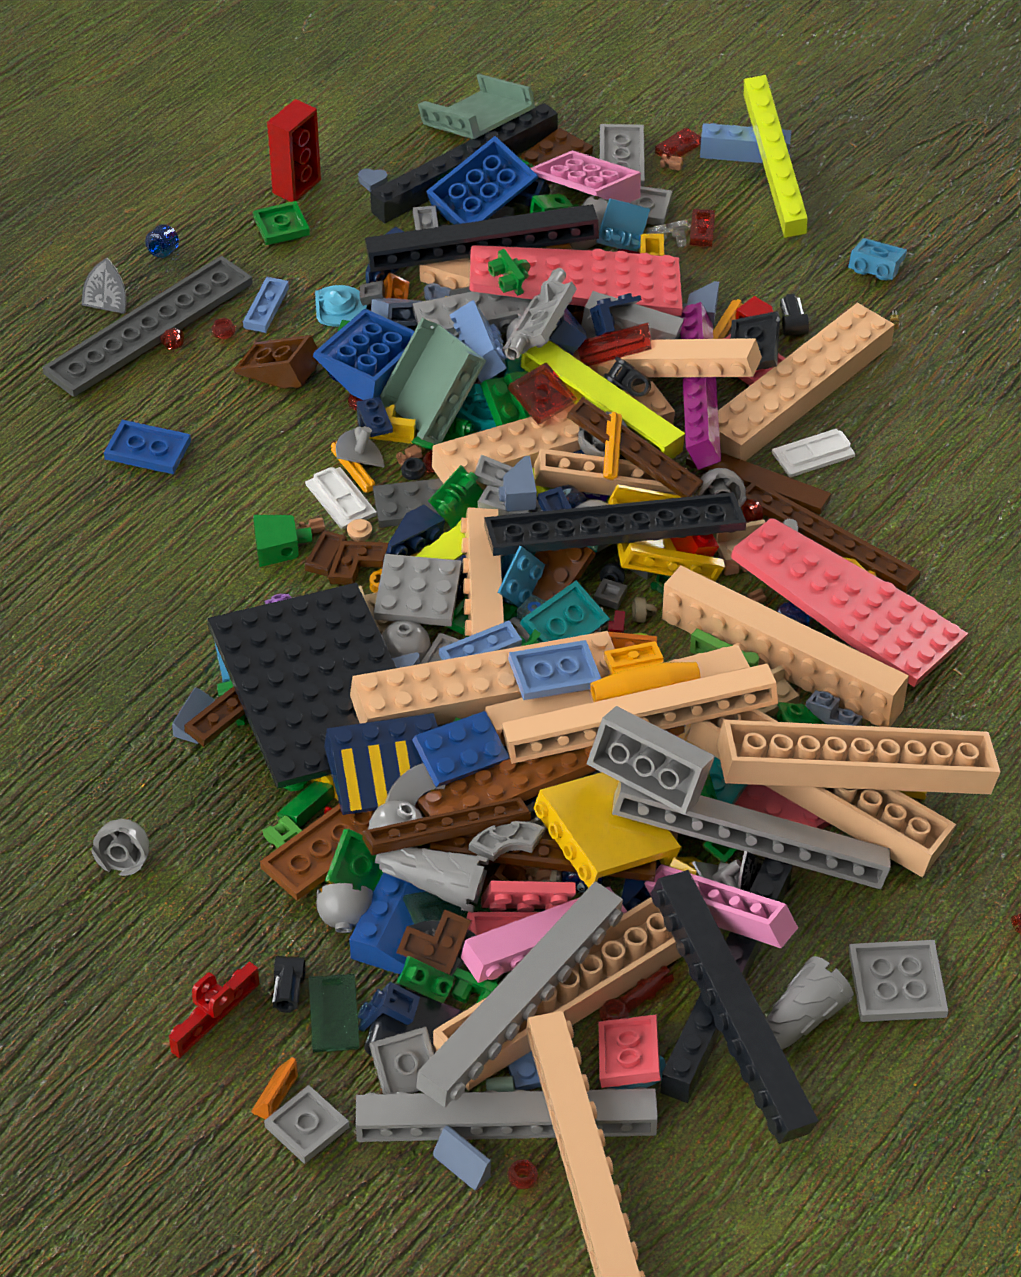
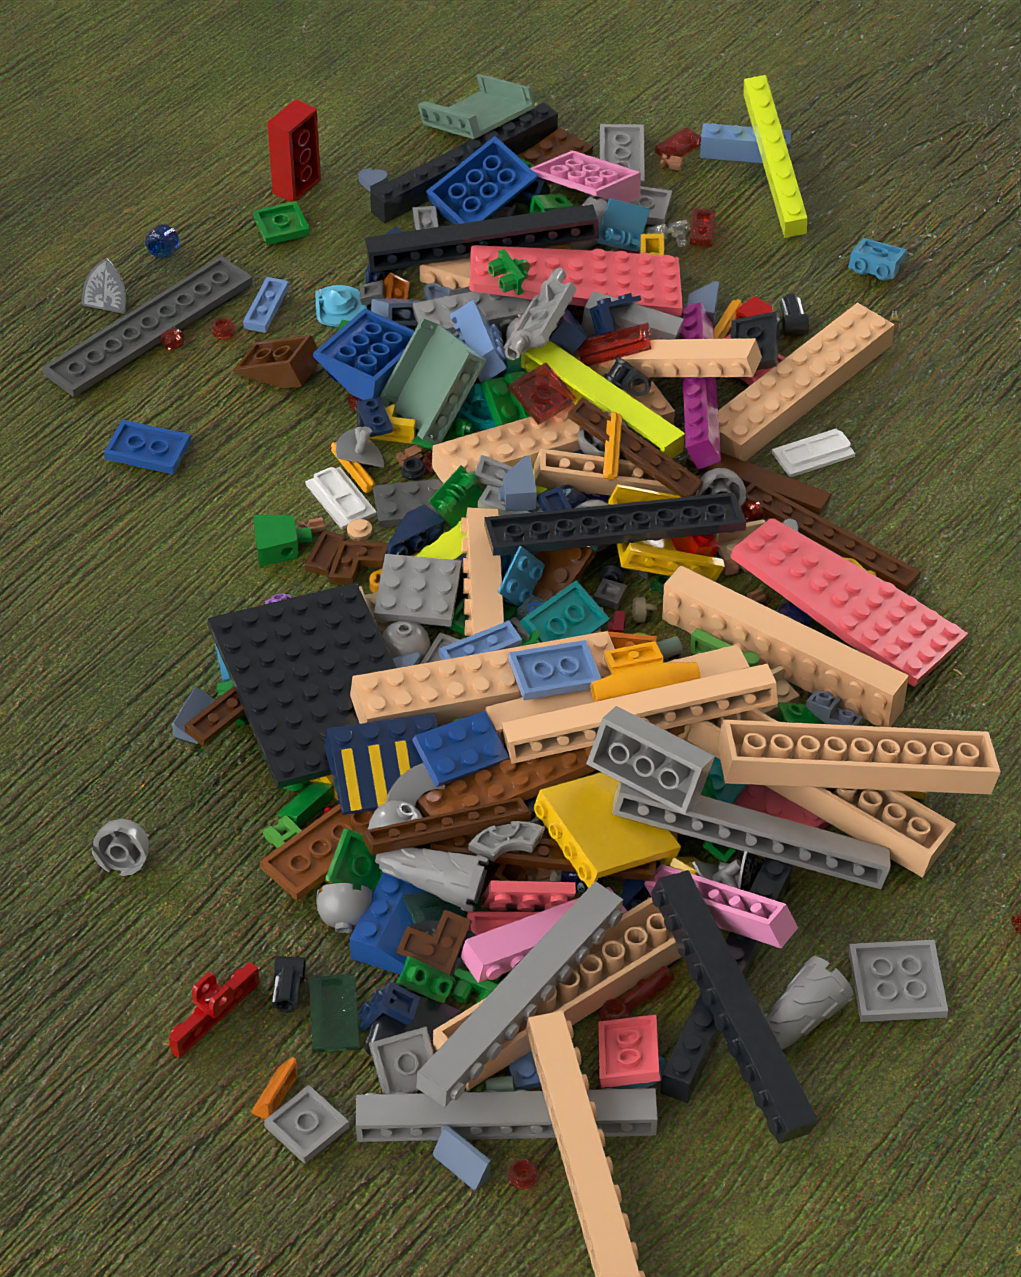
(670, 647): none -> sand green hinge

